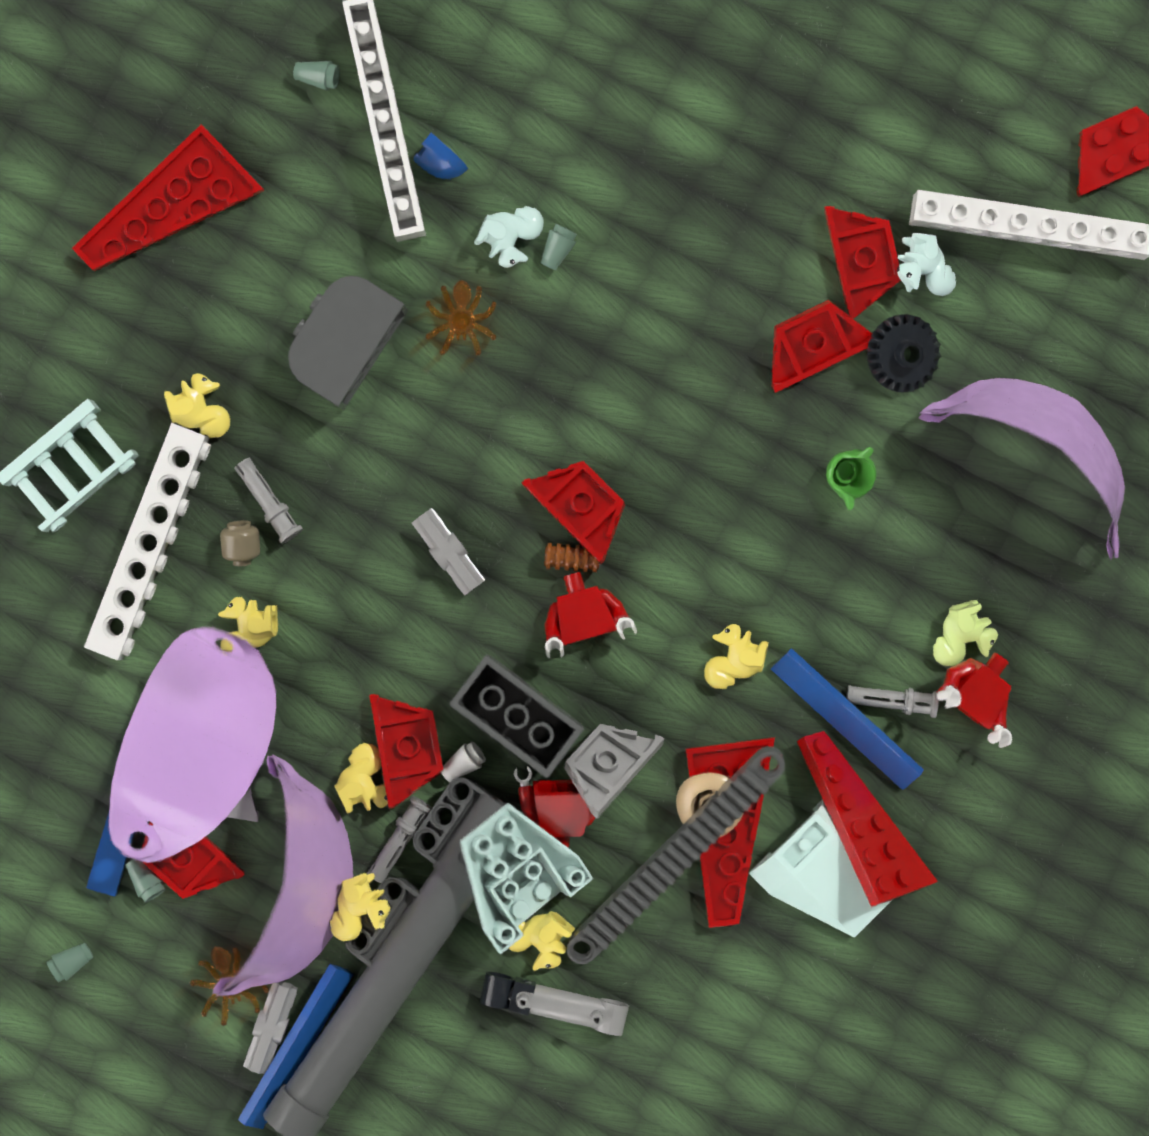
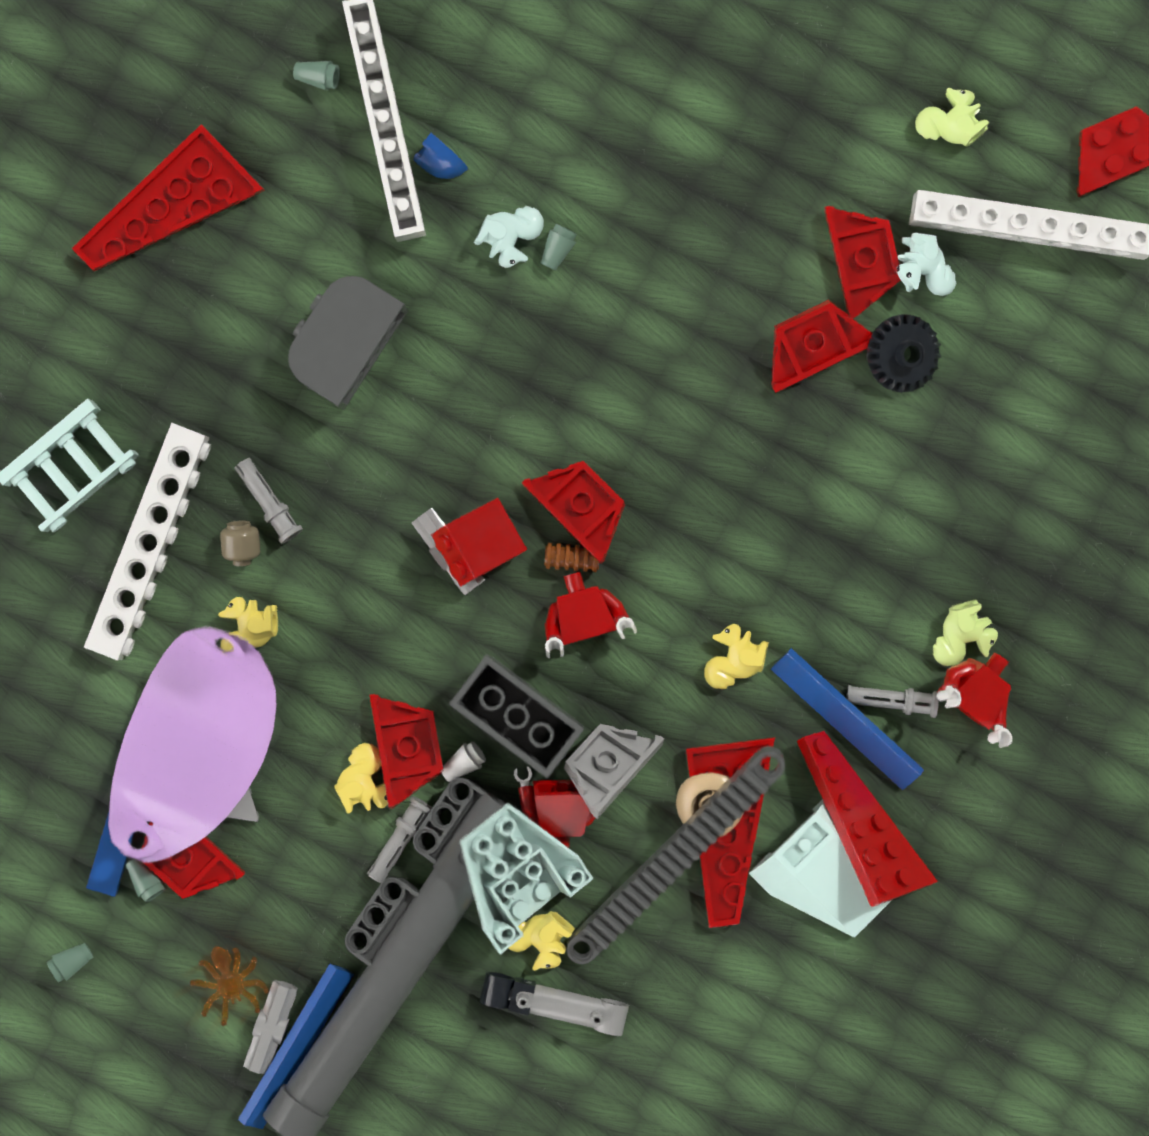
(191, 410): light yellow animal -> none
(315, 867): lavender piece -> none
(355, 901): light yellow animal -> none
(461, 320): clear orange animal -> none
(478, 542): none -> red brick
(851, 474): bright green hair -> none
(956, 126): none -> yellowish green animal
(1052, 418): lavender piece -> none

